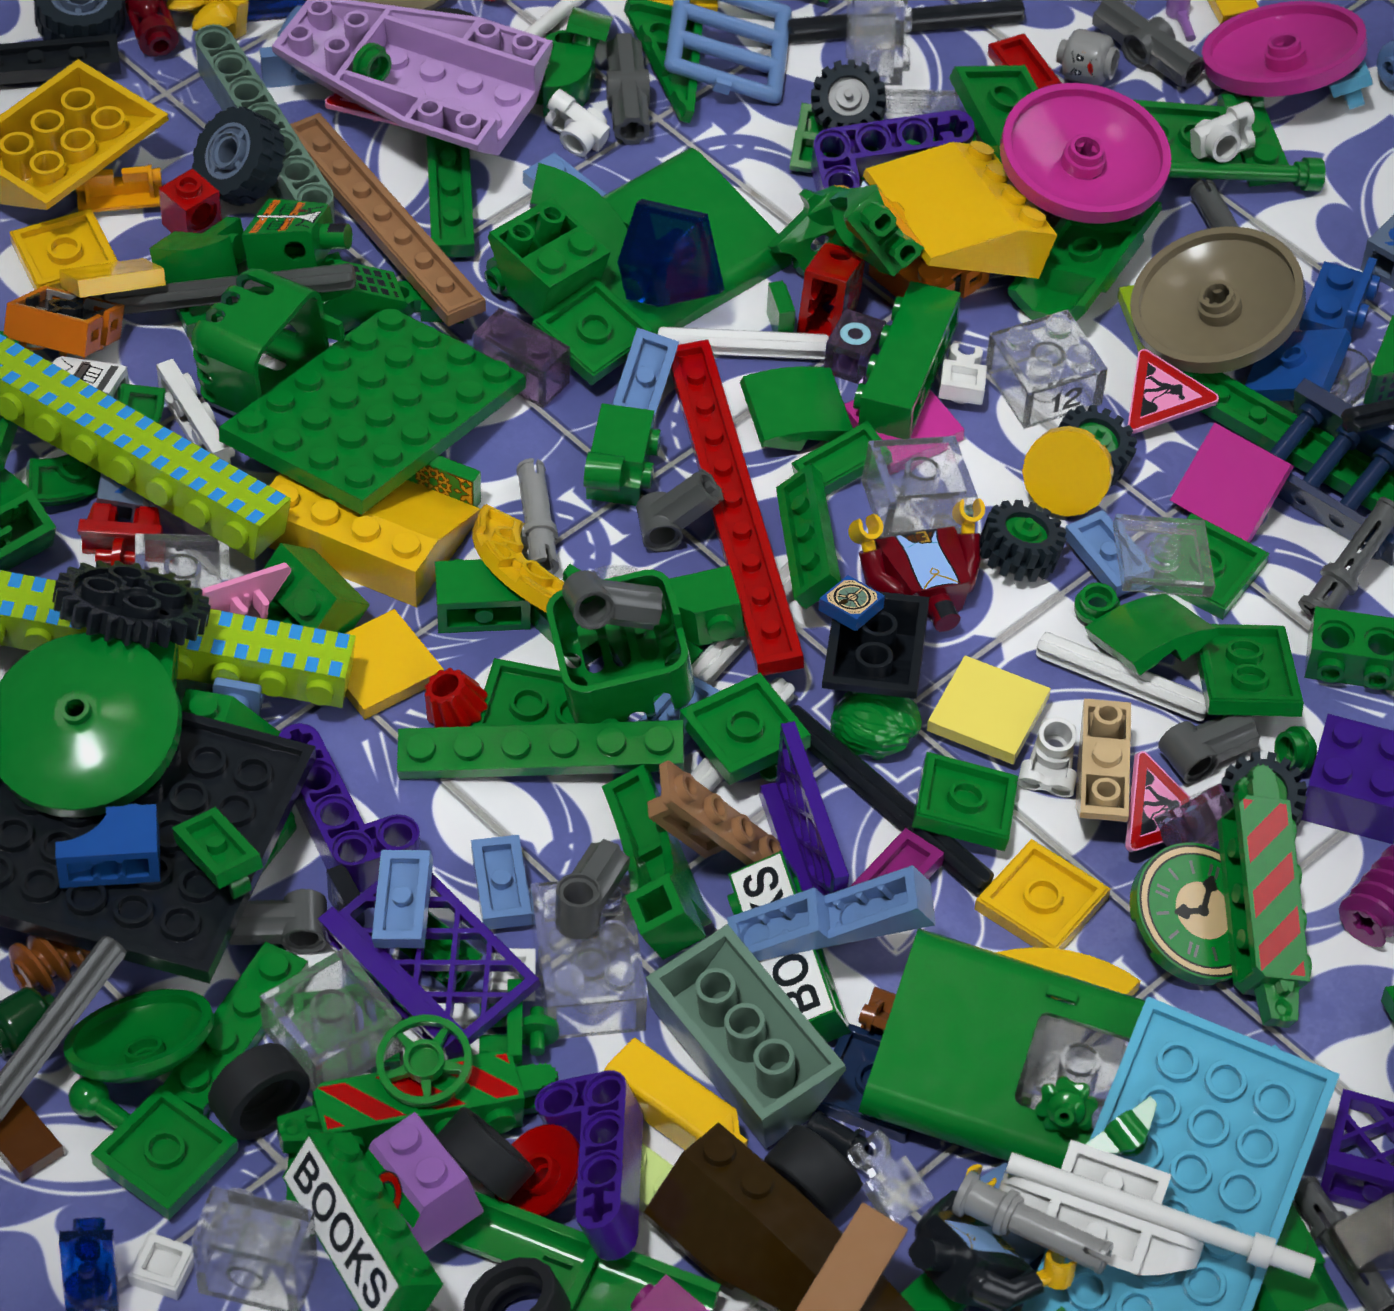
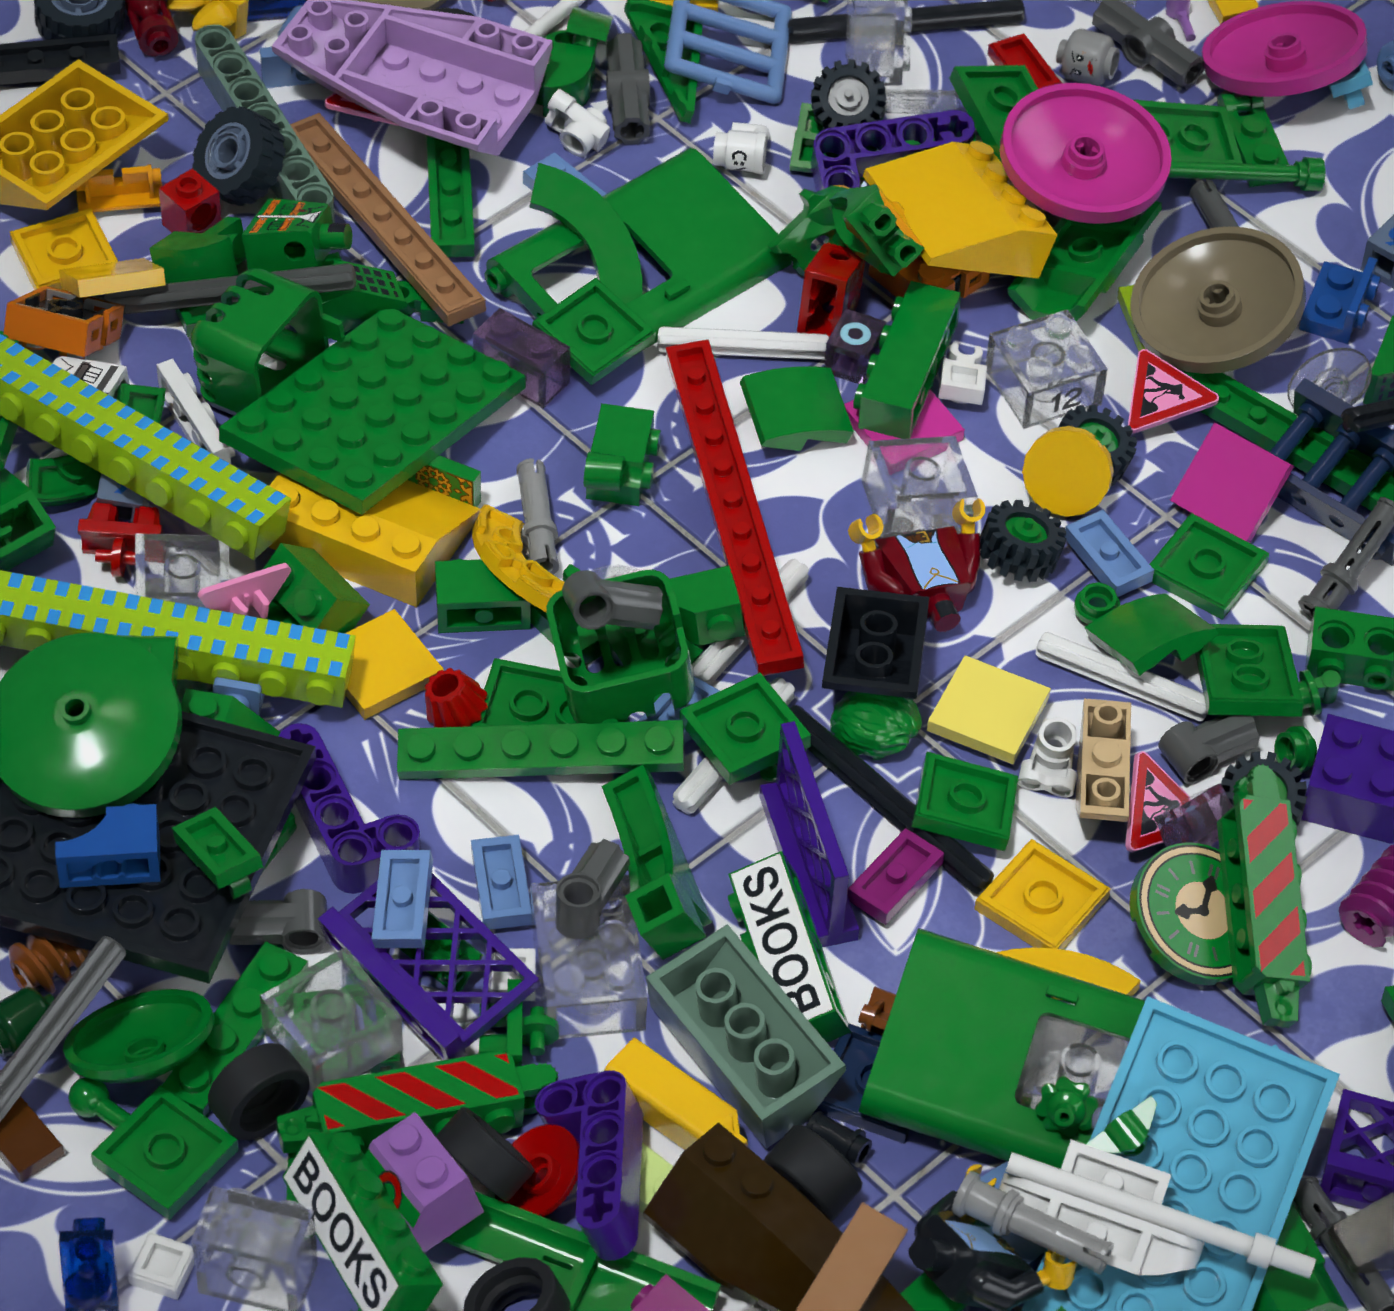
(131, 604): black gear -> none
(342, 889): black tile -> none
(372, 62): green plate -> none
(424, 1061): green wheel -> none
(546, 256): green slope -> none
(645, 371): medium blue plate -> none
(666, 514): dark grey piece -> none
(668, 256): clear blue slope -> none
(706, 820): medium nougat bracket -> none
(742, 148): none -> white piece
(780, 308): green tile -> none
(808, 535): green plate -> none
(841, 458): green tile -> none
(851, 603): tile -> none
(857, 913): medium blue slope -> none
(893, 1186): clear plate -> none
(1163, 555): clear plate -> none
(1225, 134): white plate -> none
(1303, 355): blue plate -> none
(1318, 690): none -> green plate

